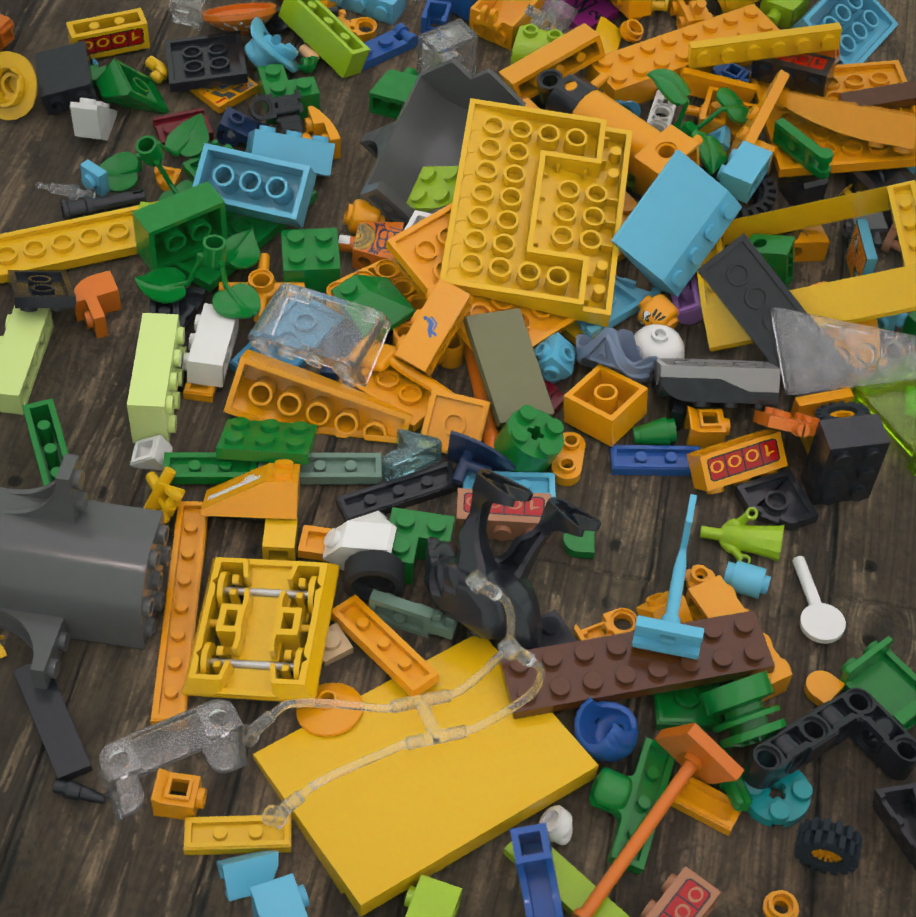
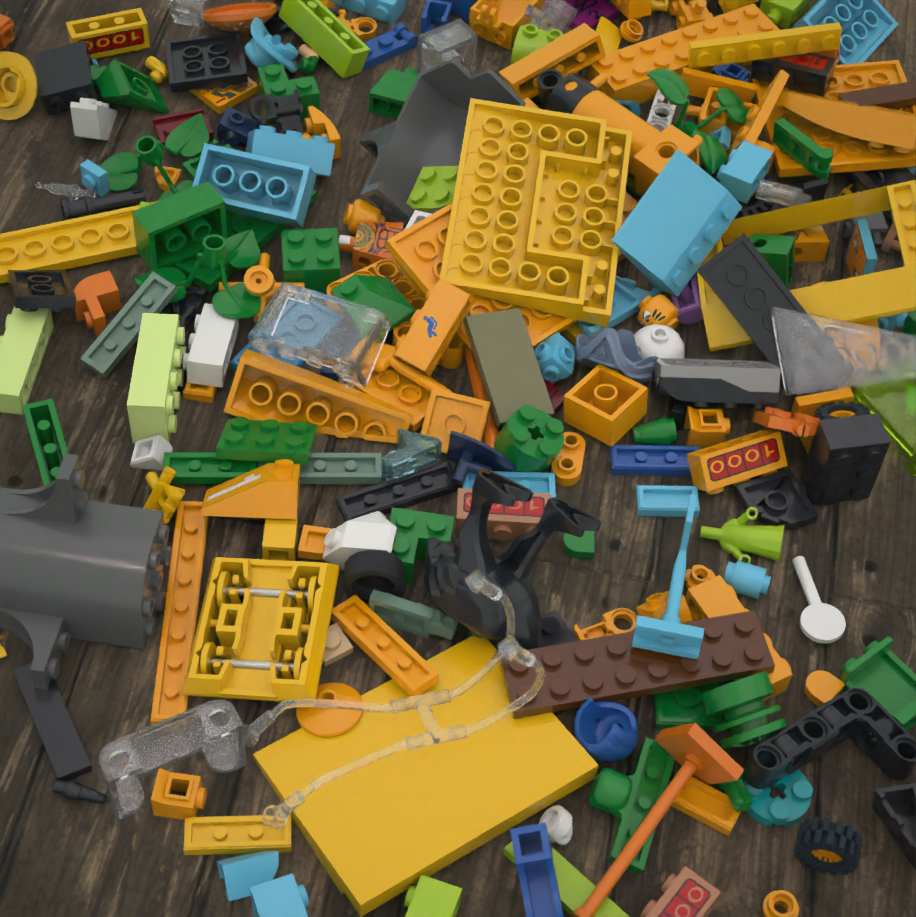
(125, 327): none -> sand green plate
(258, 280): none -> light orange tile
(665, 500): none -> medium azure tile
(781, 193): none -> clear cylinder

